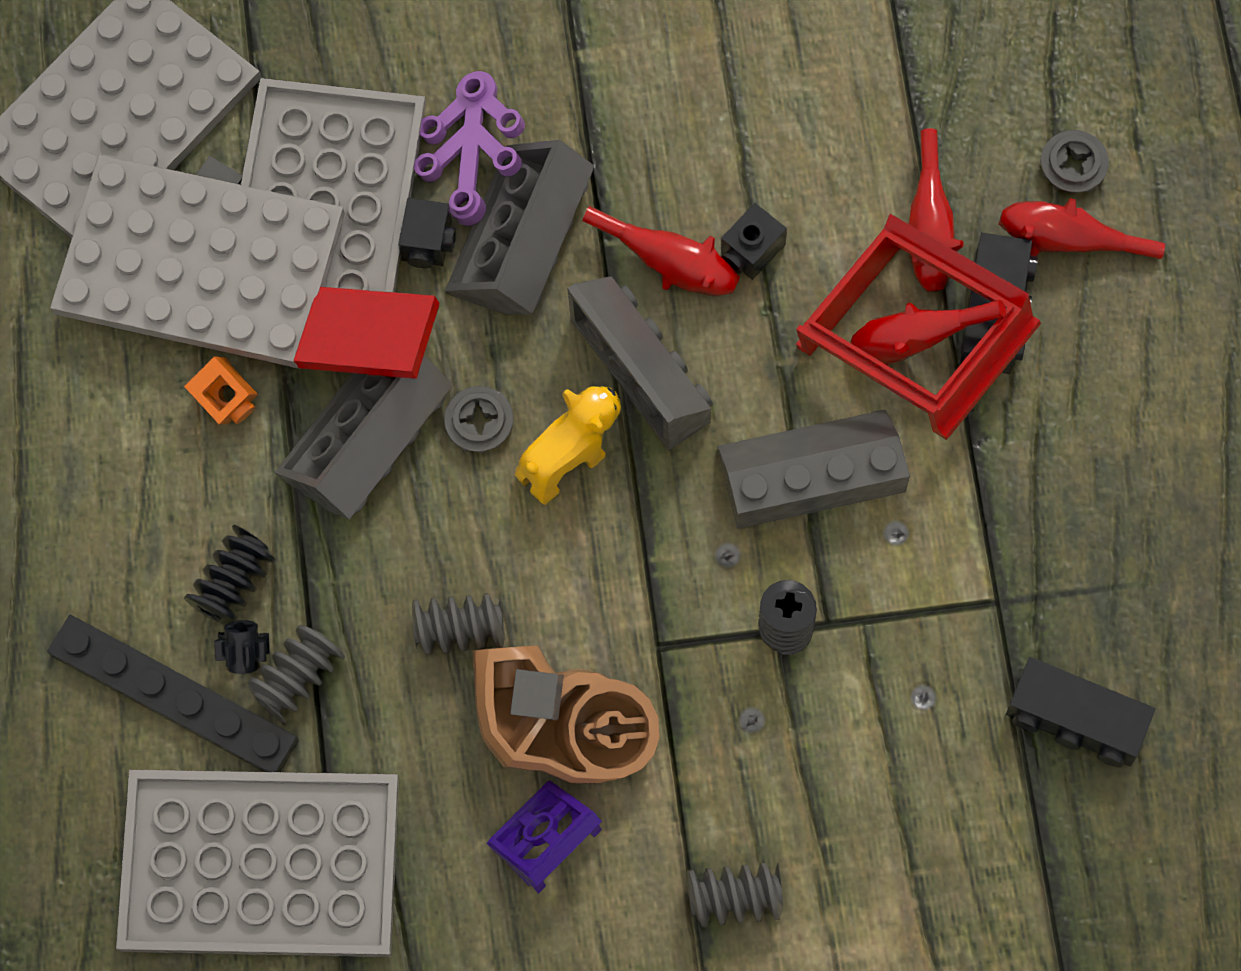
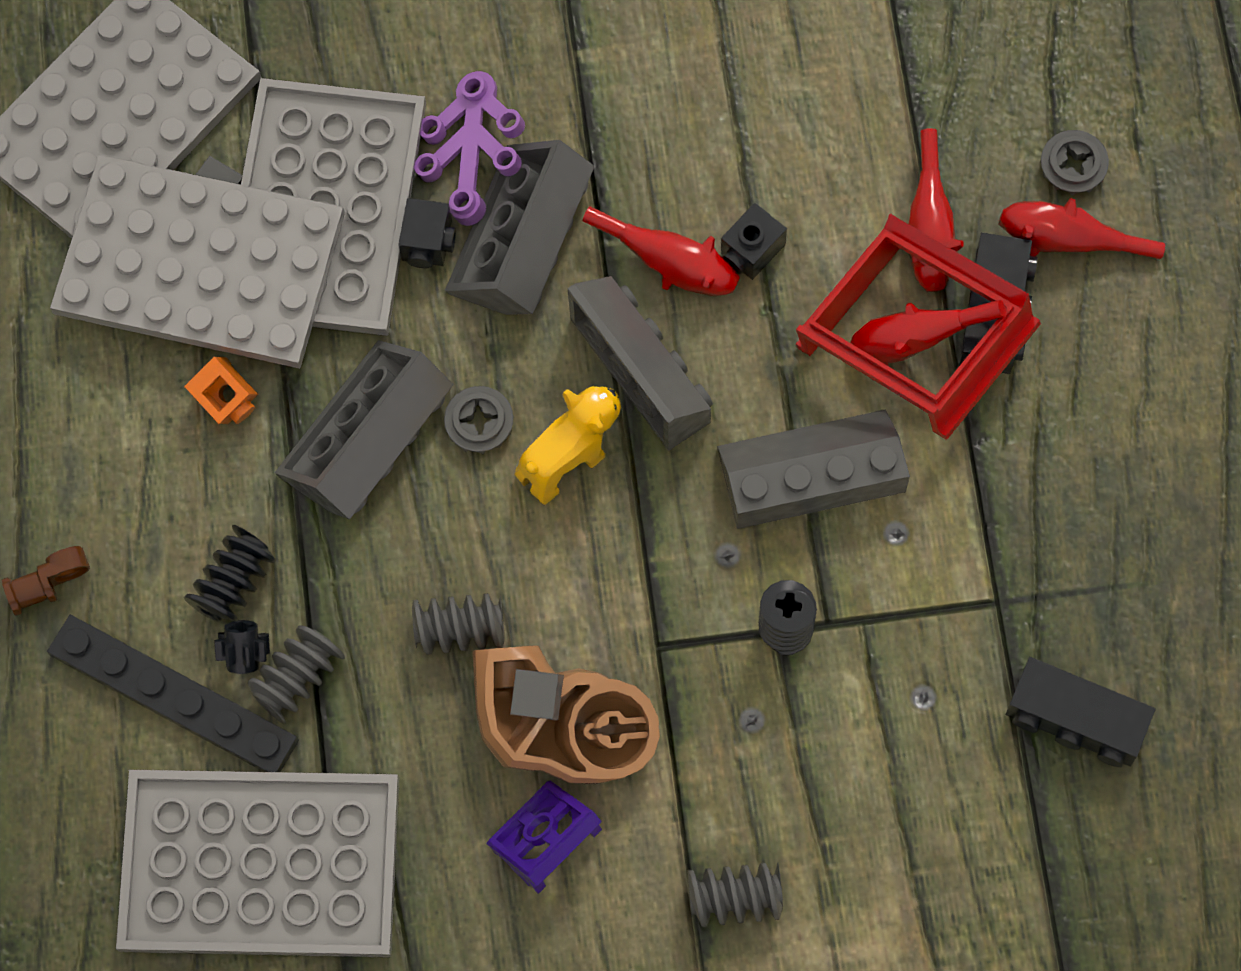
(39, 585): none -> reddish brown connector
(367, 332): red tile -> none

